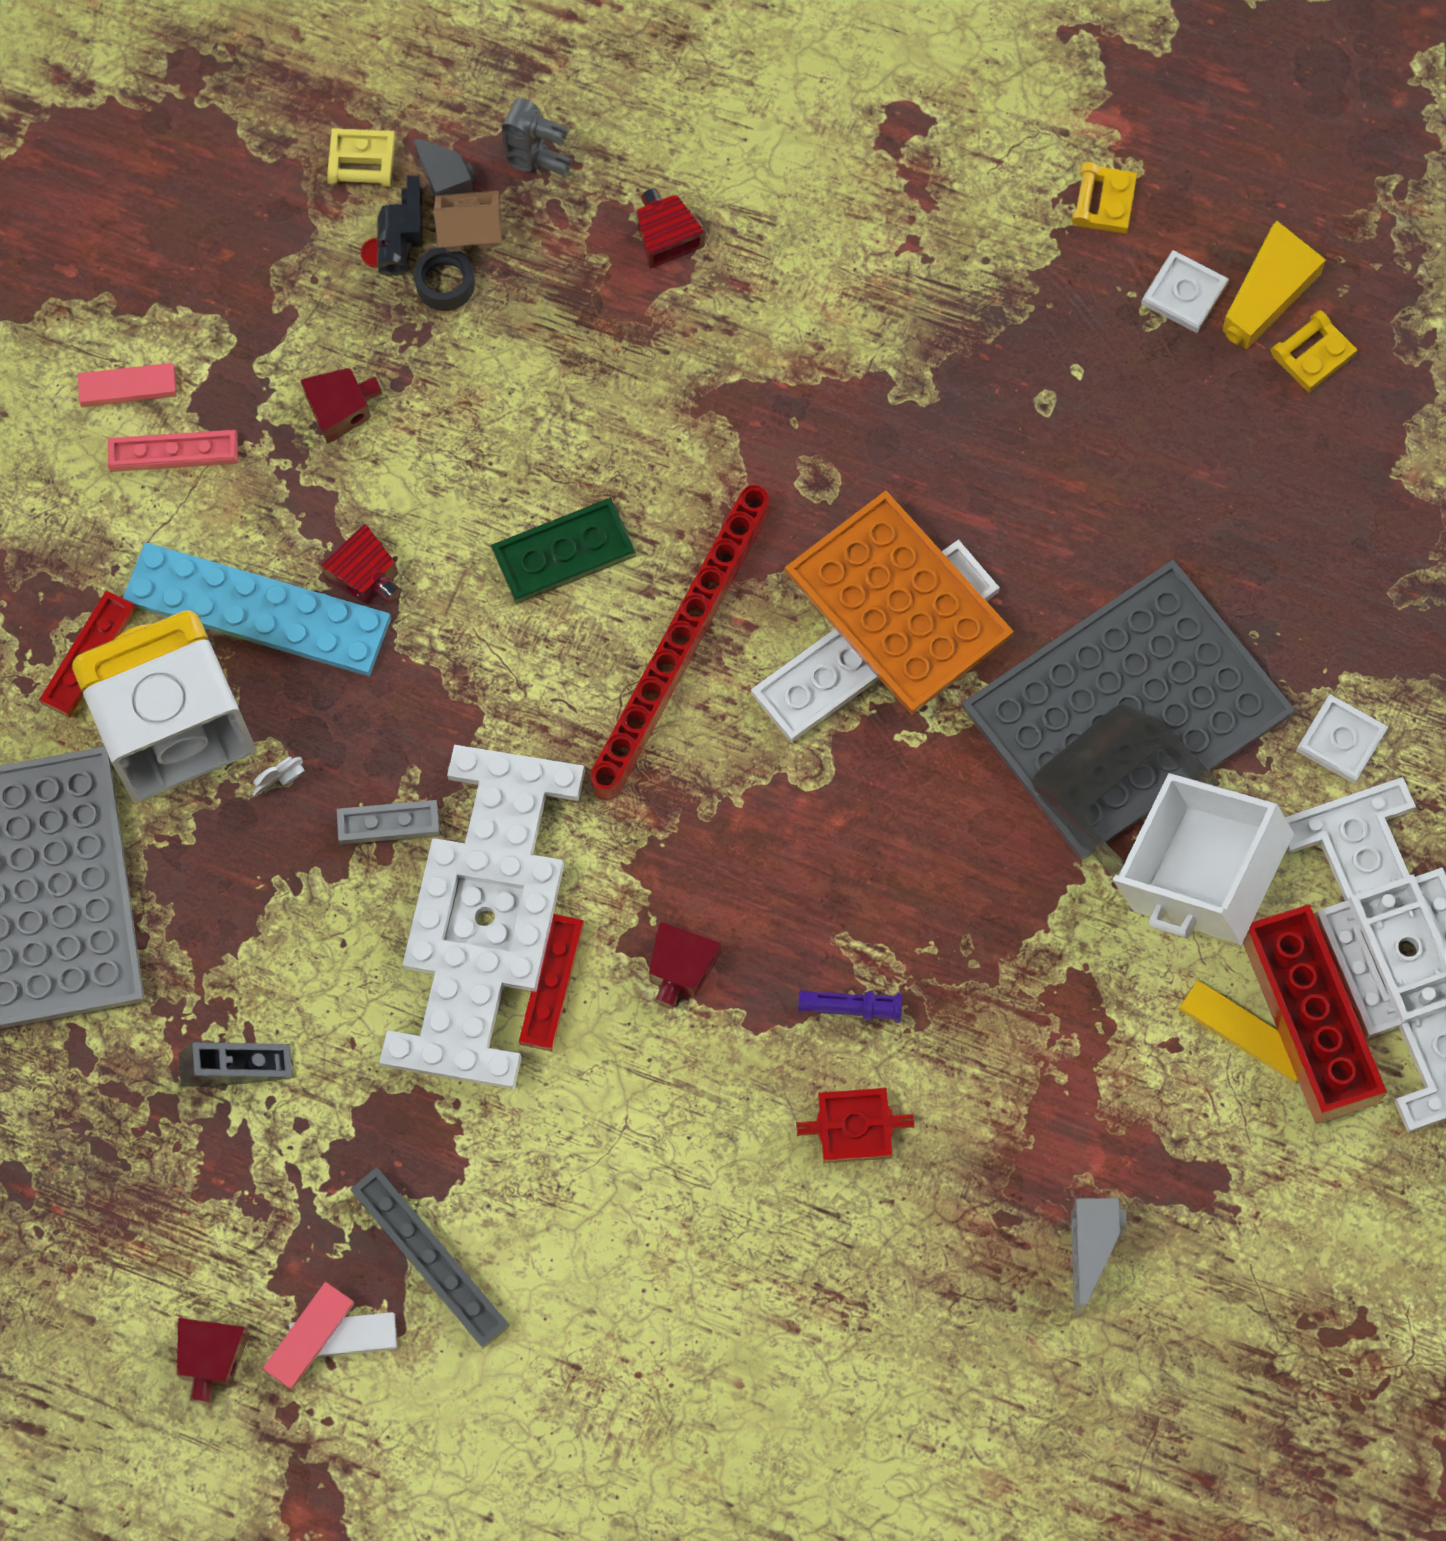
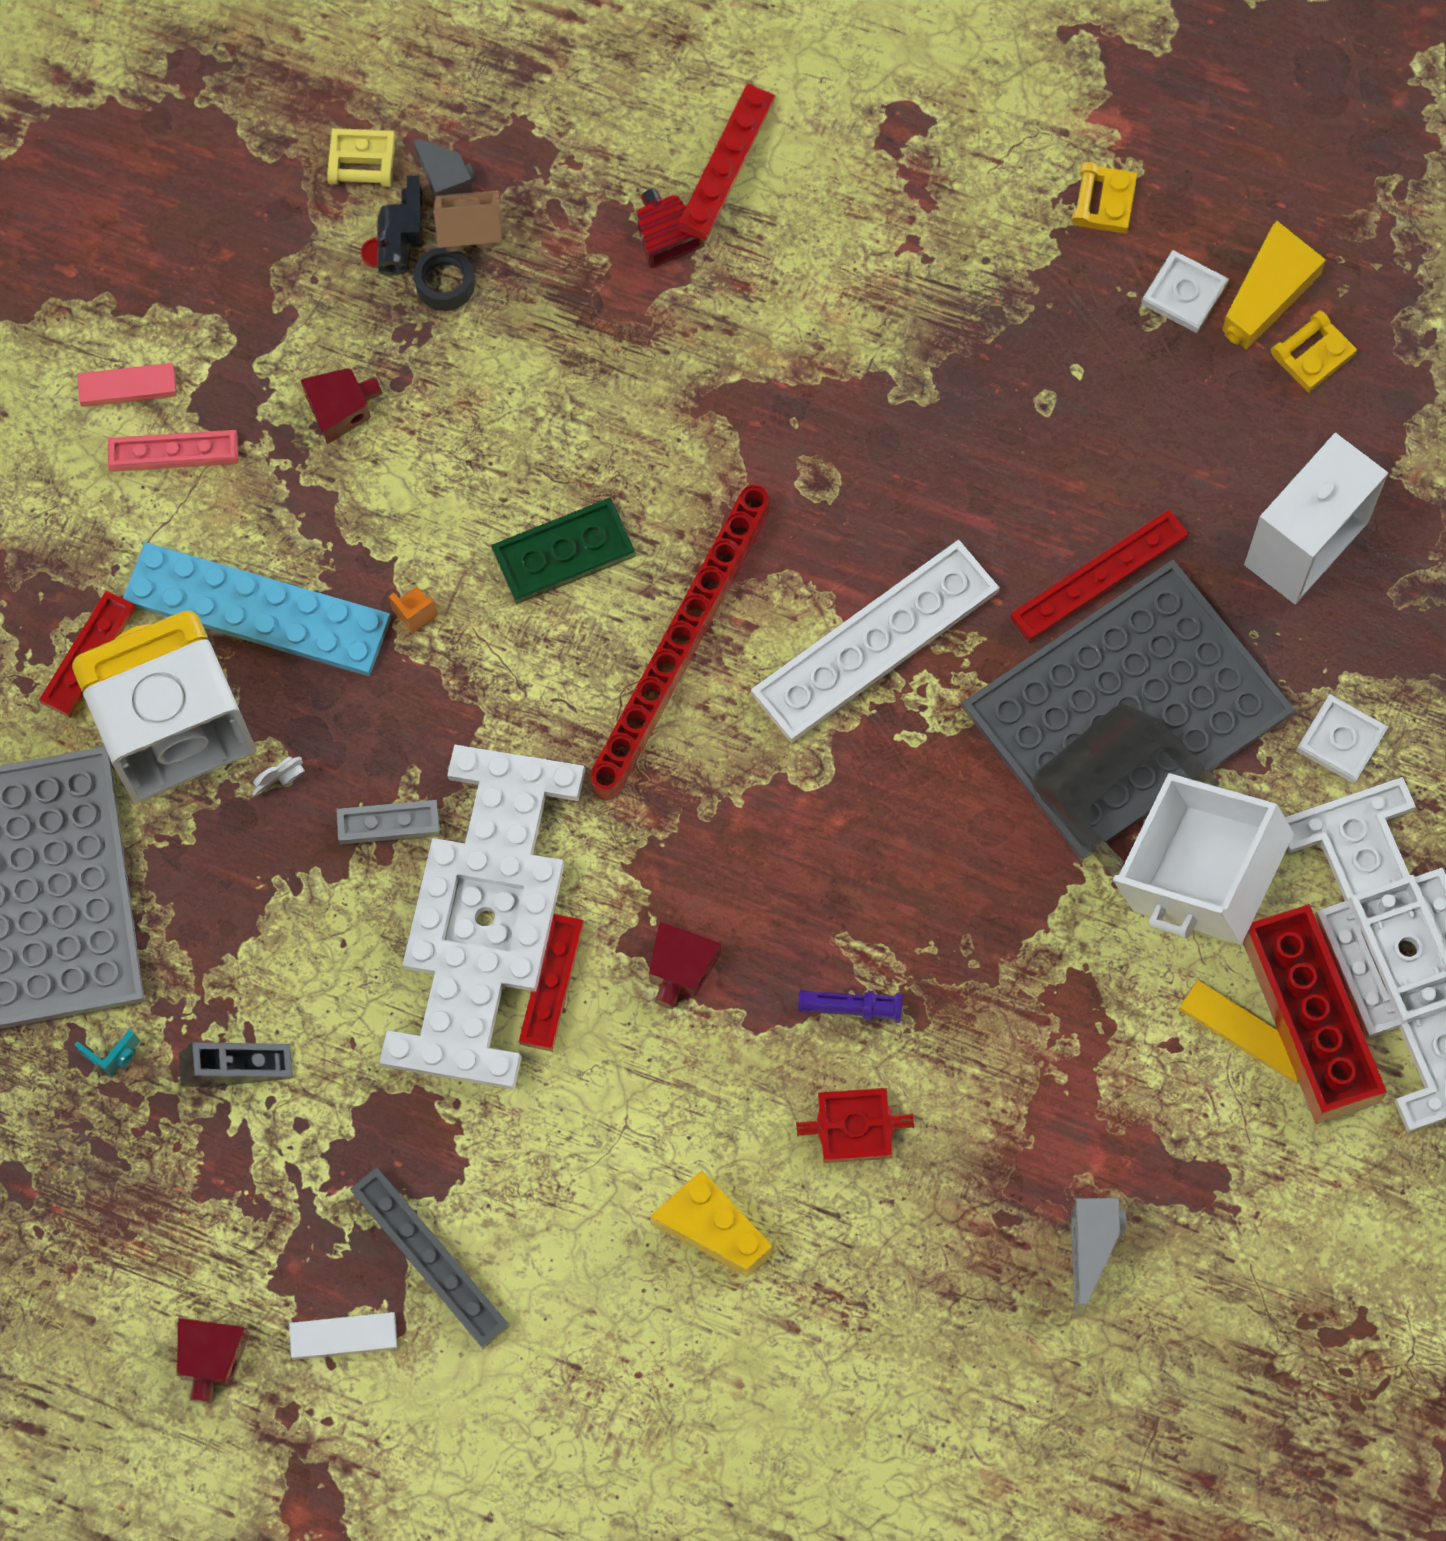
(118, 1057): none -> teal bracket
(308, 1335): coral tile -> none
(363, 568): dark red torso -> none
(413, 609): none -> orange panel
(524, 139): dark grey piece -> none
(713, 1224): none -> yellow wedge
(726, 162): none -> red plate
(899, 602): orange plate -> none
(1099, 576): none -> red plate
(1315, 518): none -> white container

